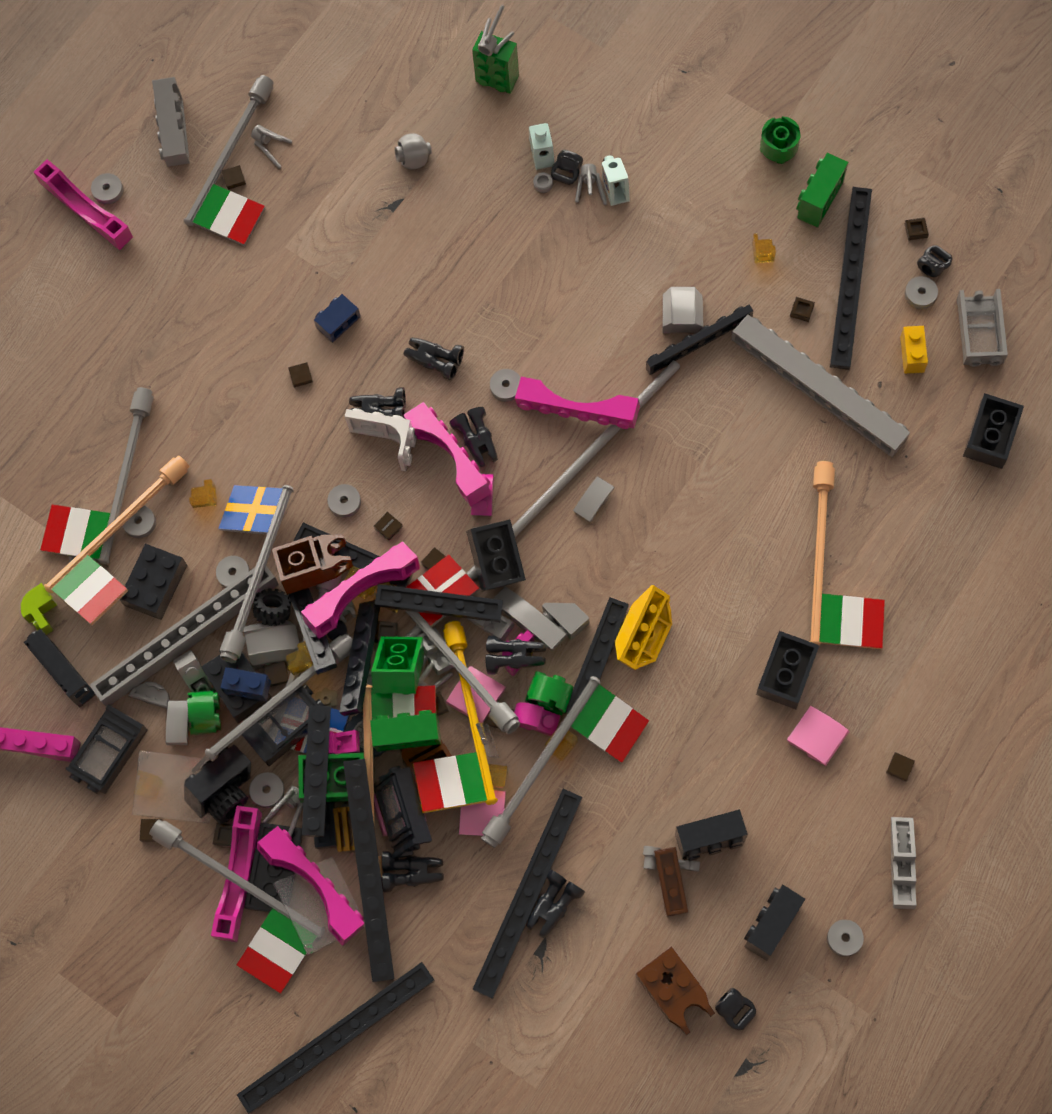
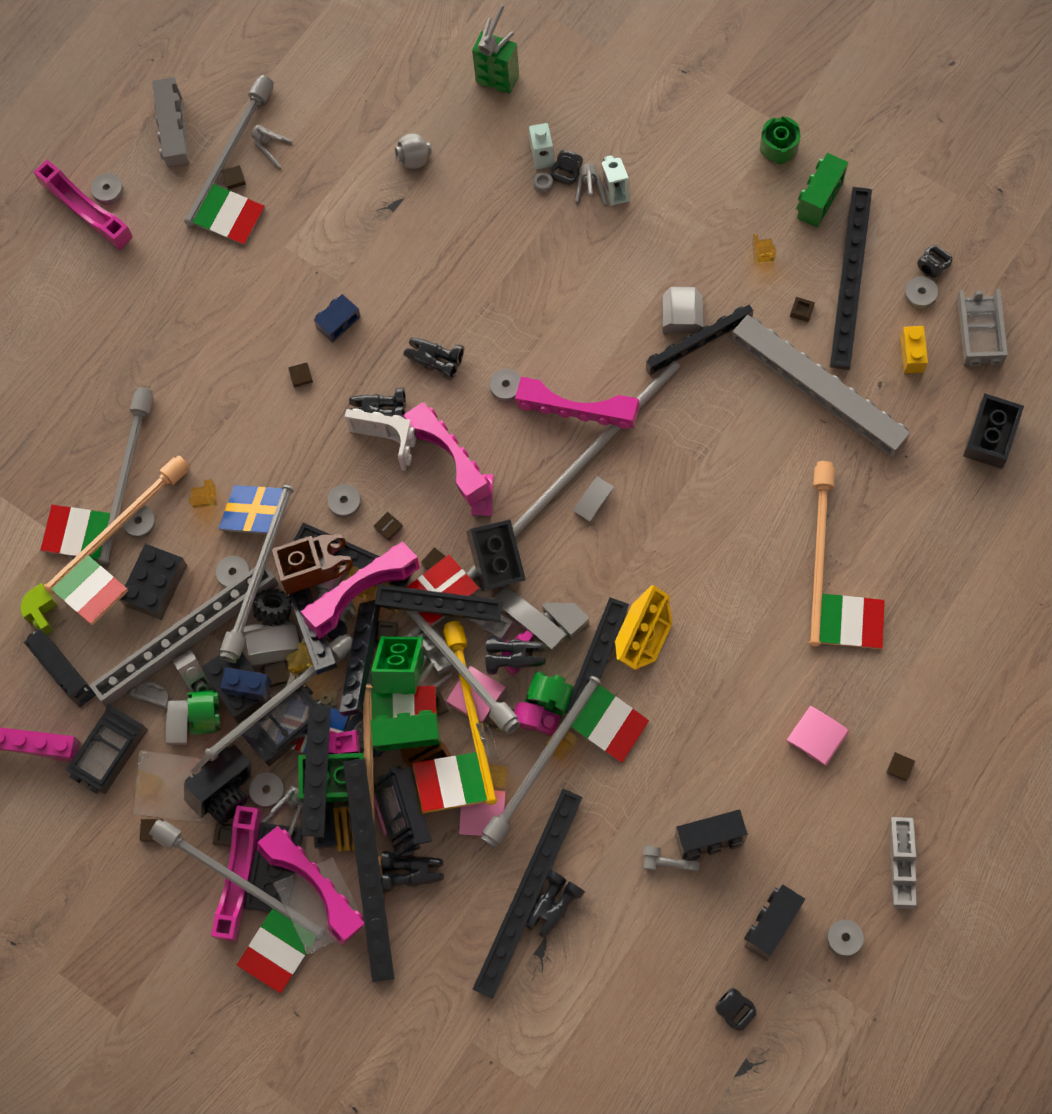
(335, 1038): black plate -> none
(476, 443): black piece -> none
(671, 881): reddish brown tile -> none
(679, 995): reddish brown brick -> none
(787, 670): black brick -> none
(916, 229): dark brown tile -> none

